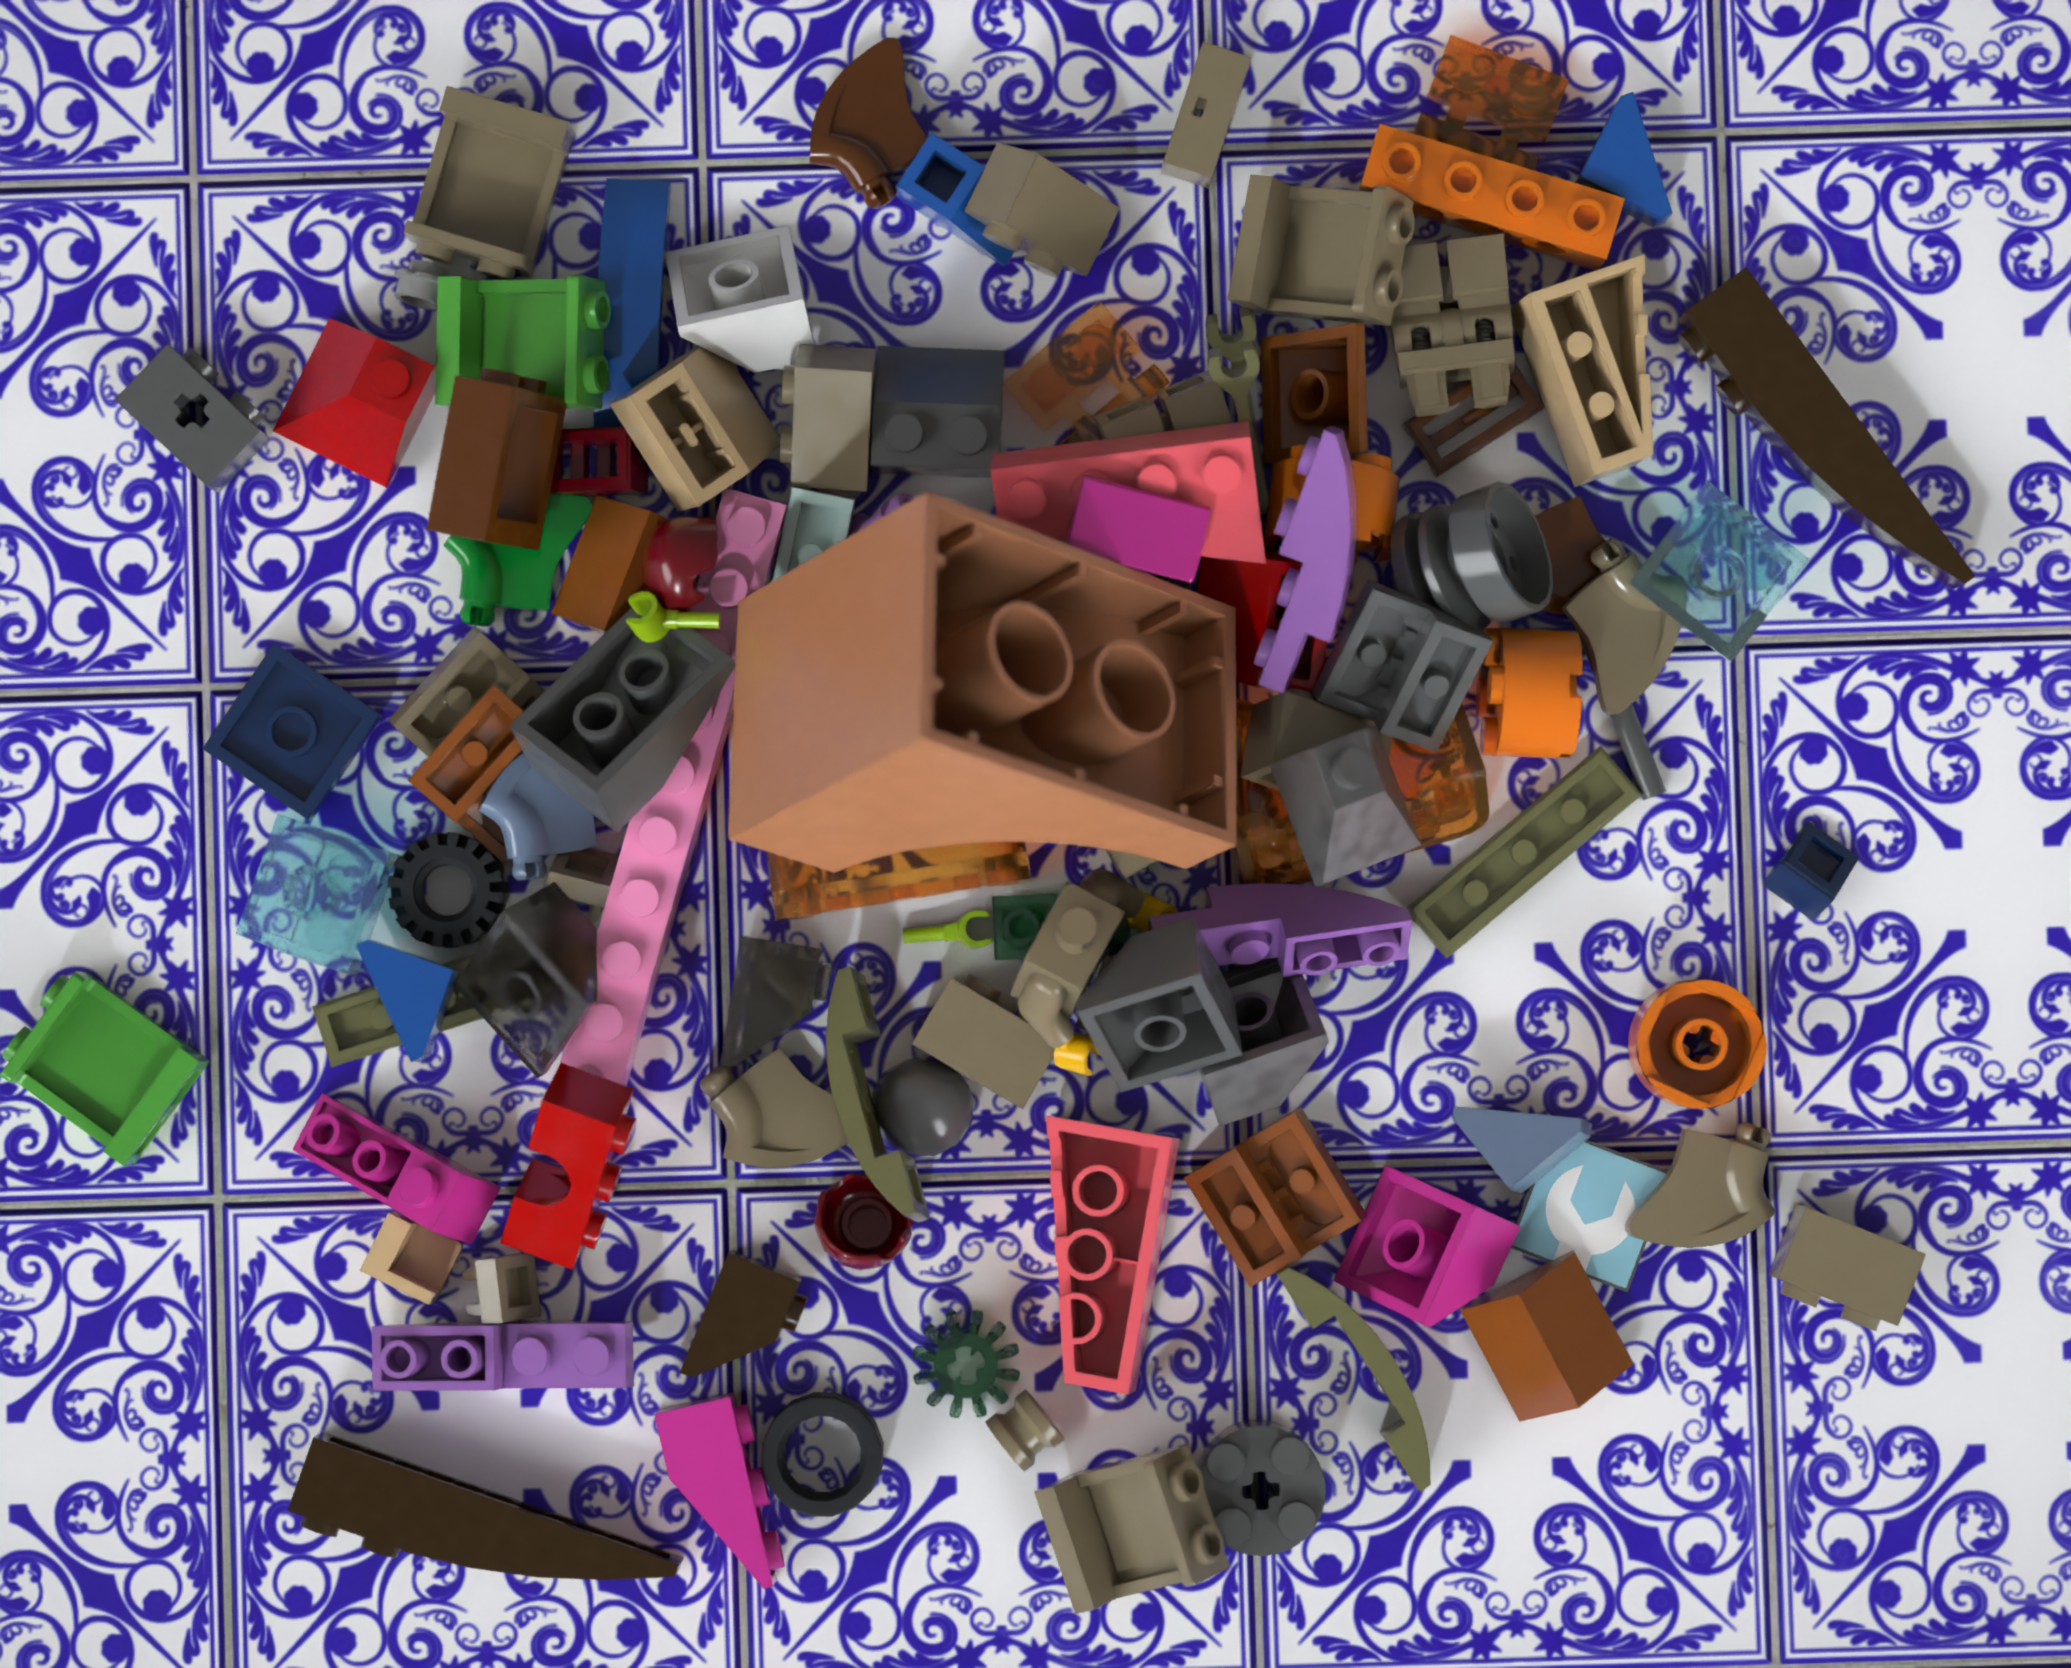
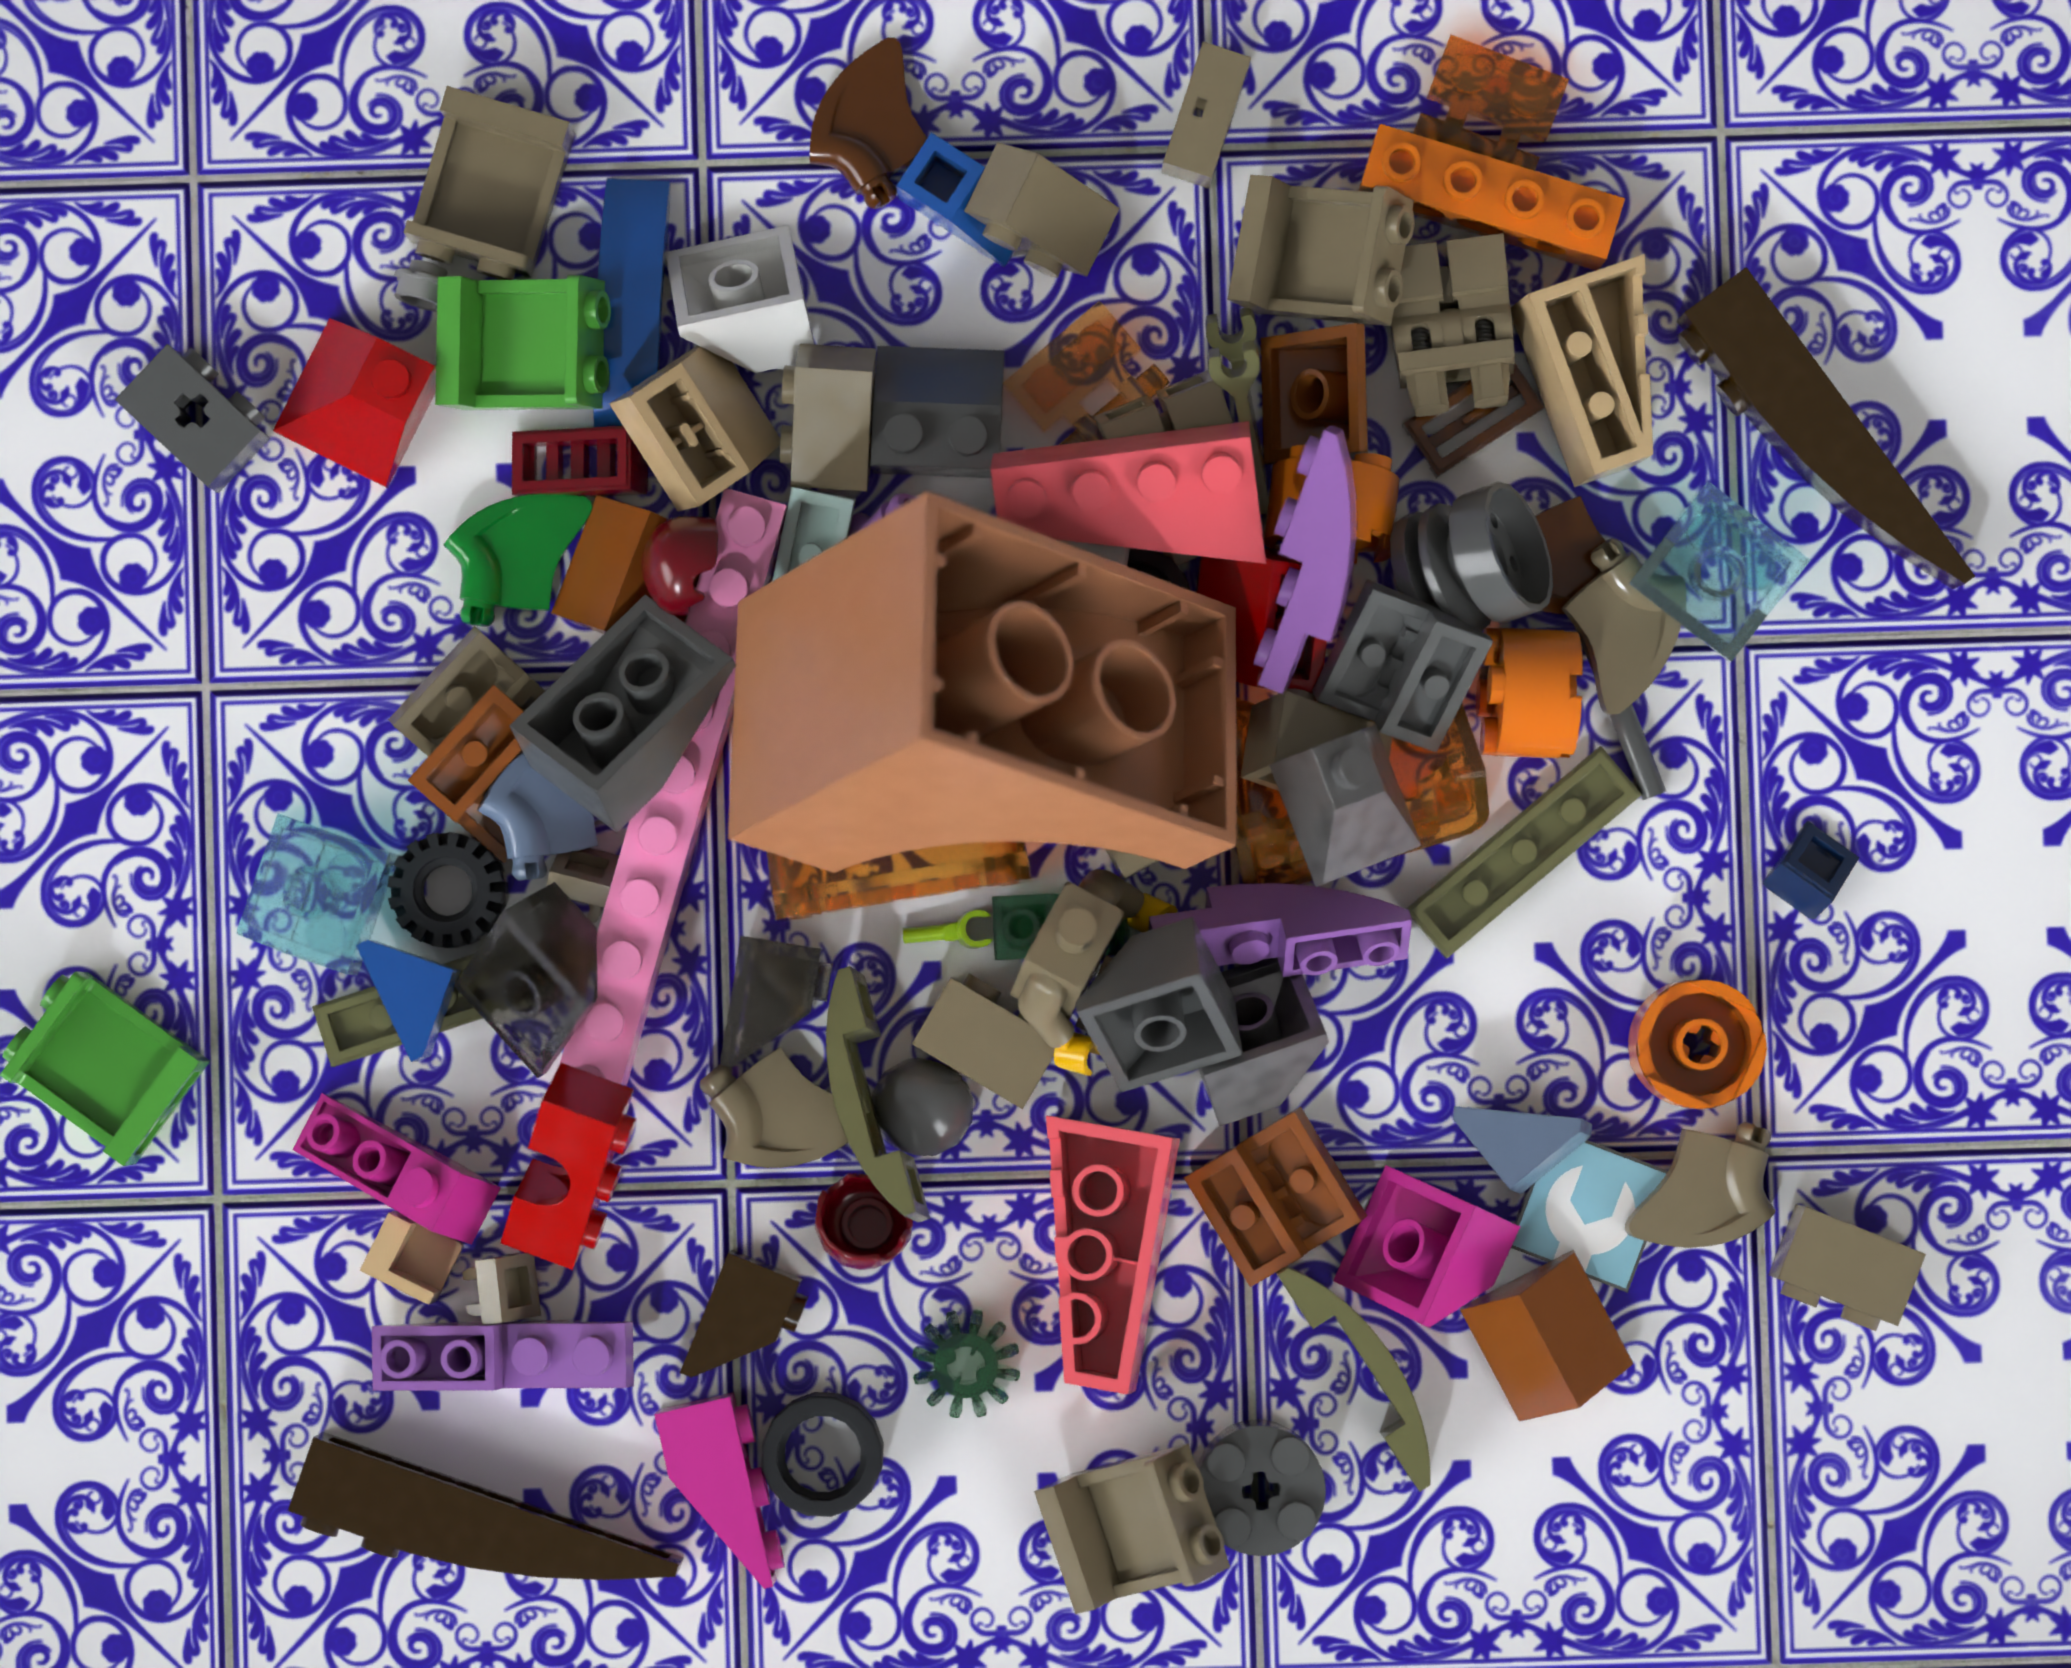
(292, 732): dark blue plate -> none
(497, 459): reddish brown window -> none
(658, 621): lime hand -> none
(1024, 1430): dark tan wheel -> none
(1139, 528): dark pink slope -> none
(1626, 165): blue slope -> none

